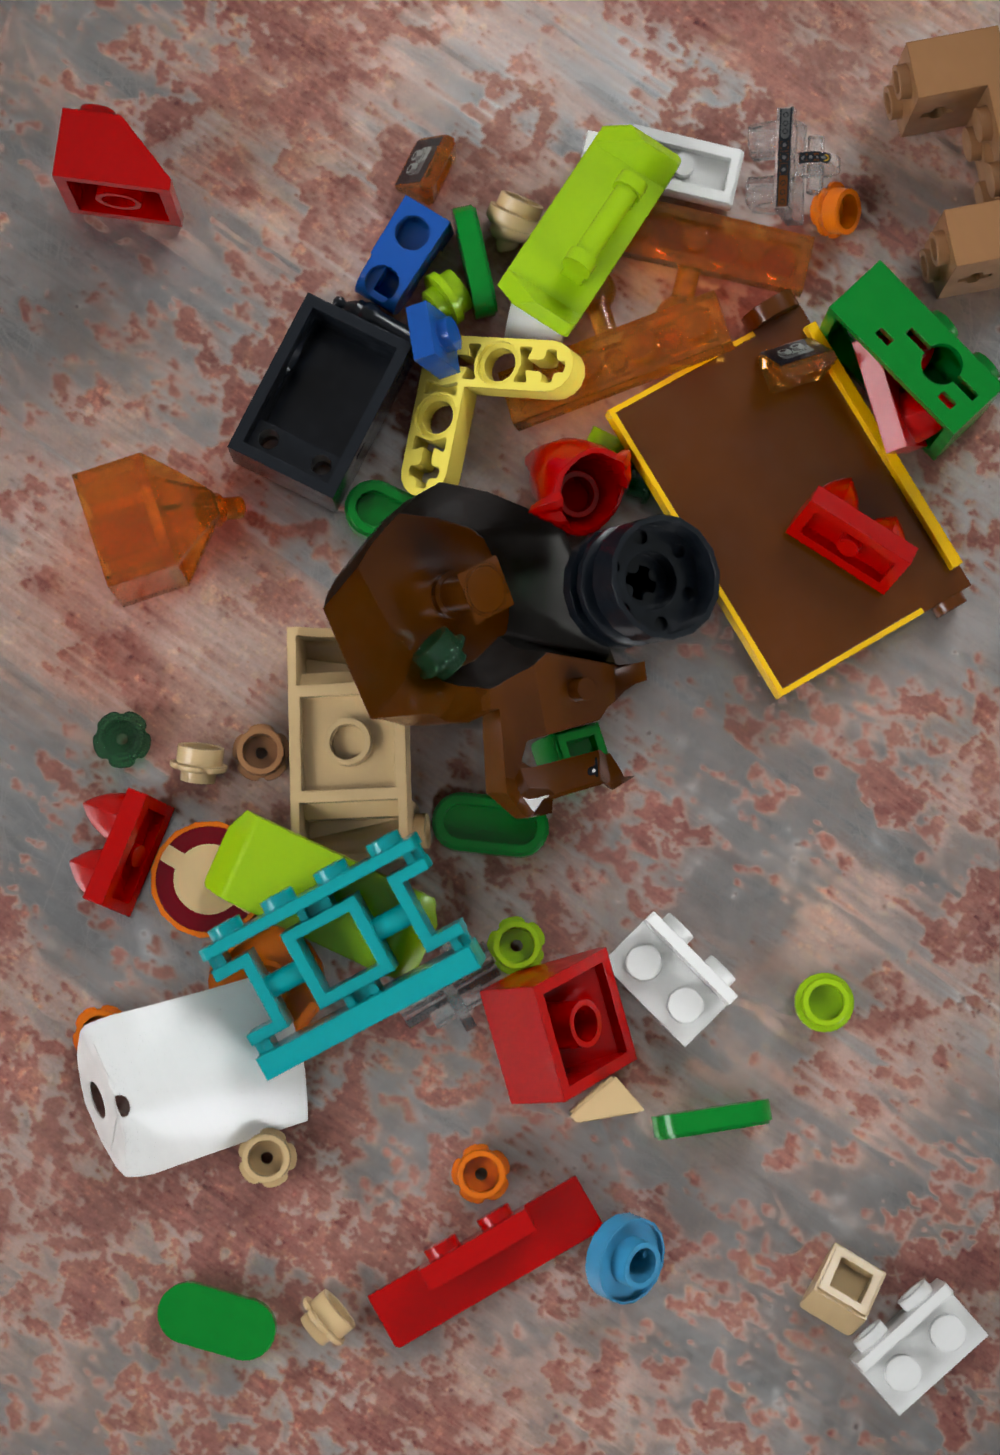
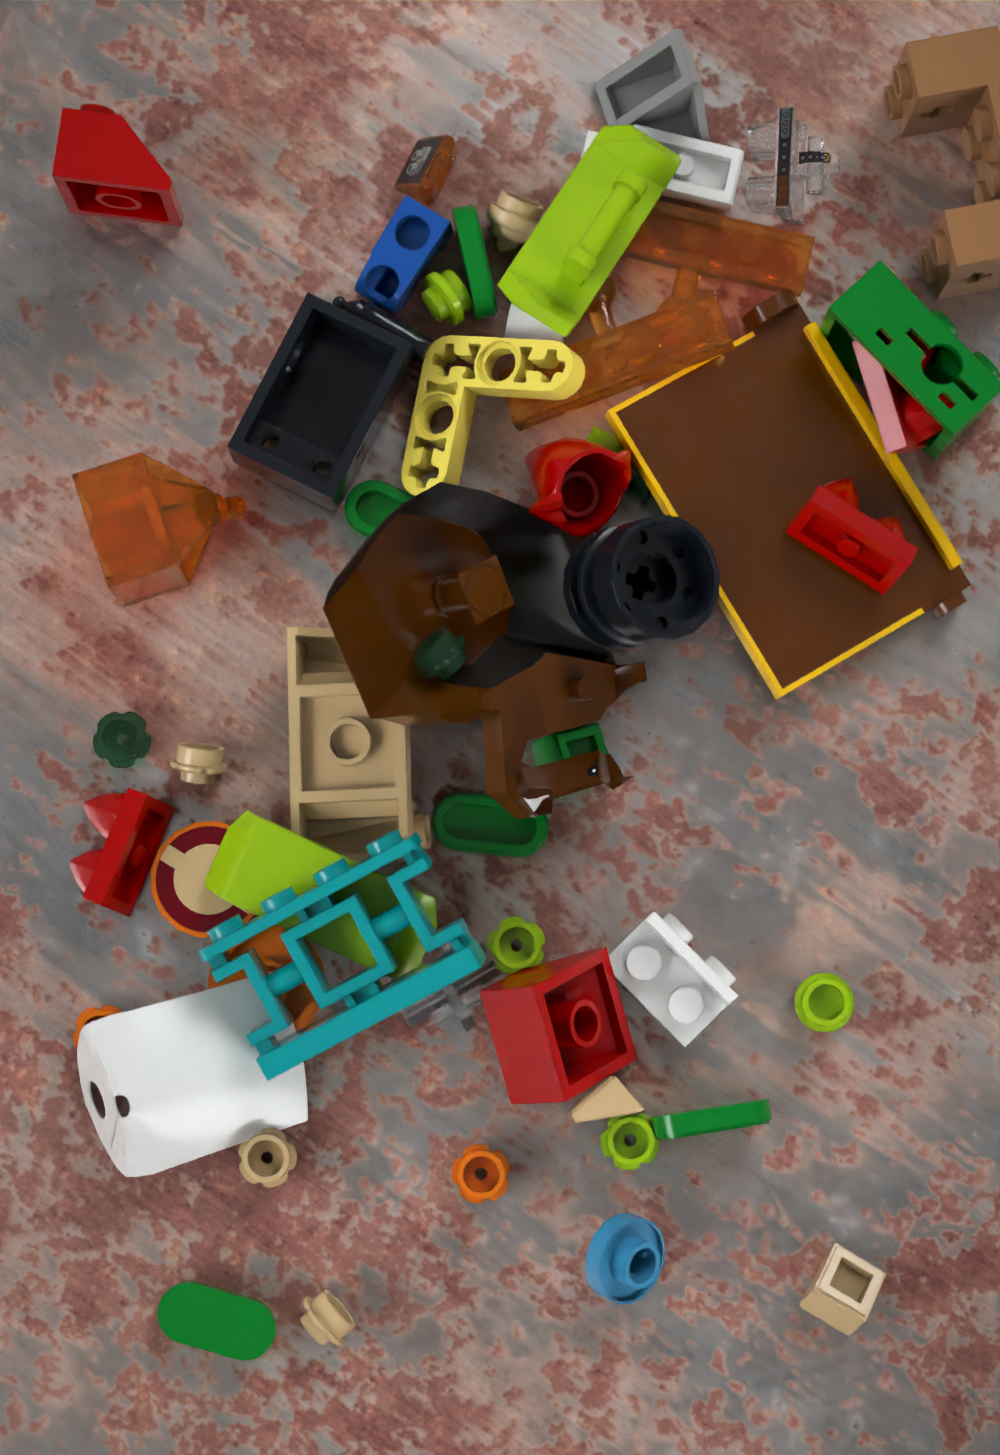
(261, 737): medium nougat plate -> none
(434, 339): blue plate -> none
(485, 1262): red bracket -> none
(626, 1156): none -> lime plate
(657, 90): none -> light grey slope
(795, 364): clear orange slope -> none
(836, 210): orange plate -> none
(916, 1344): white bracket -> none

